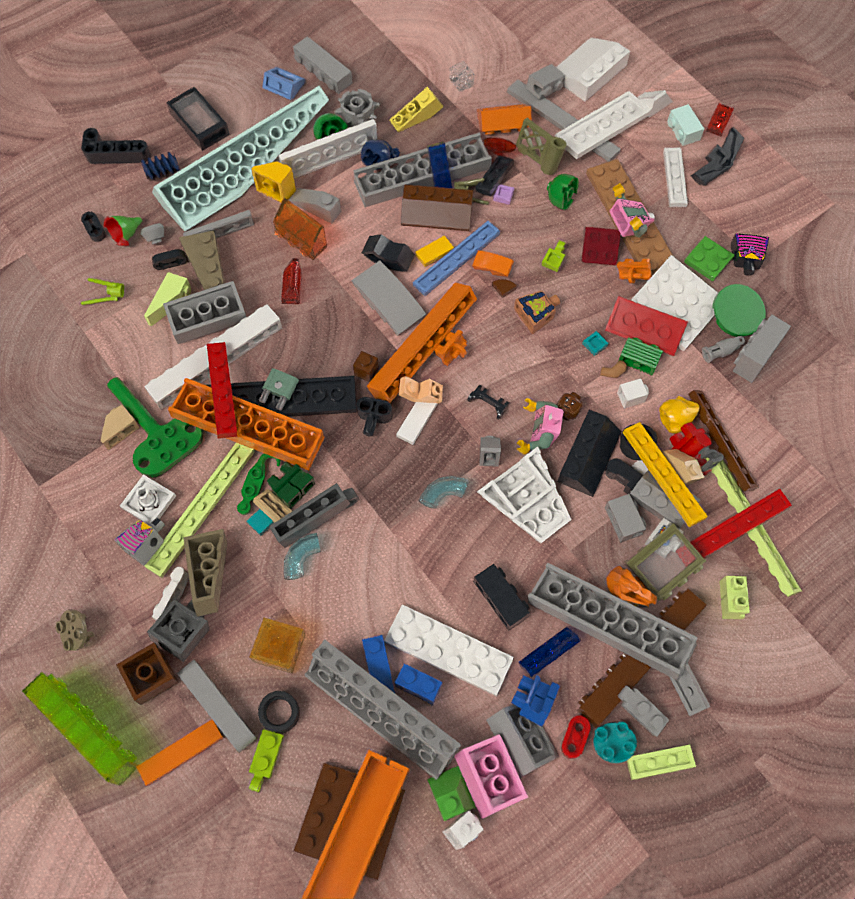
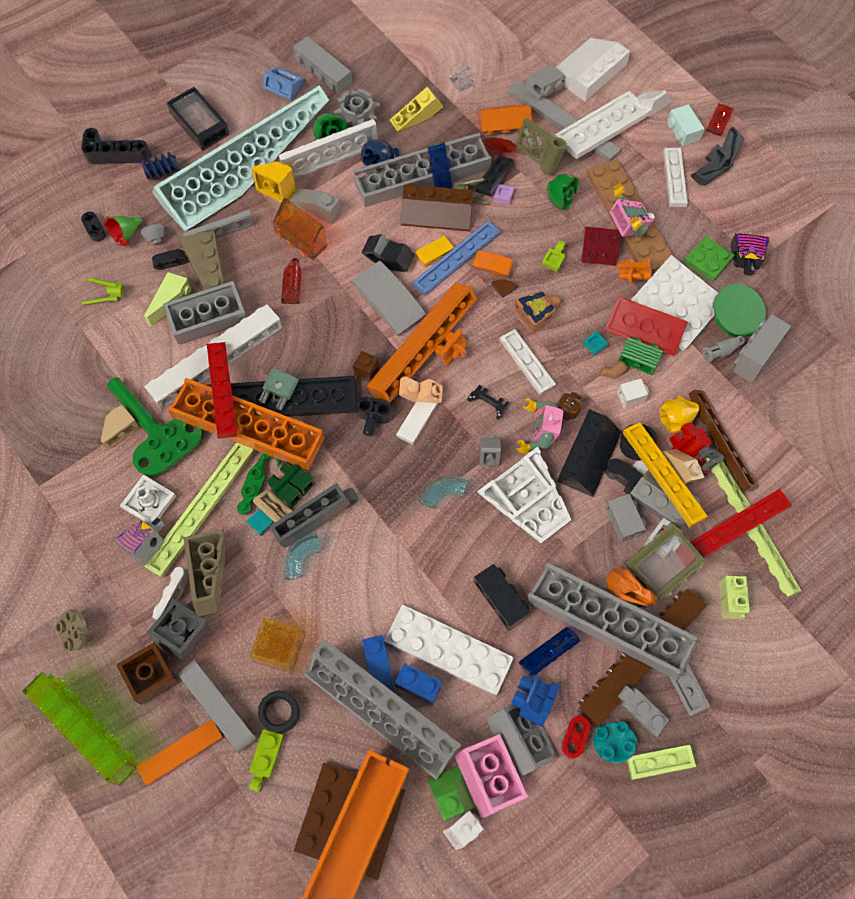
(527, 362): none -> white tile

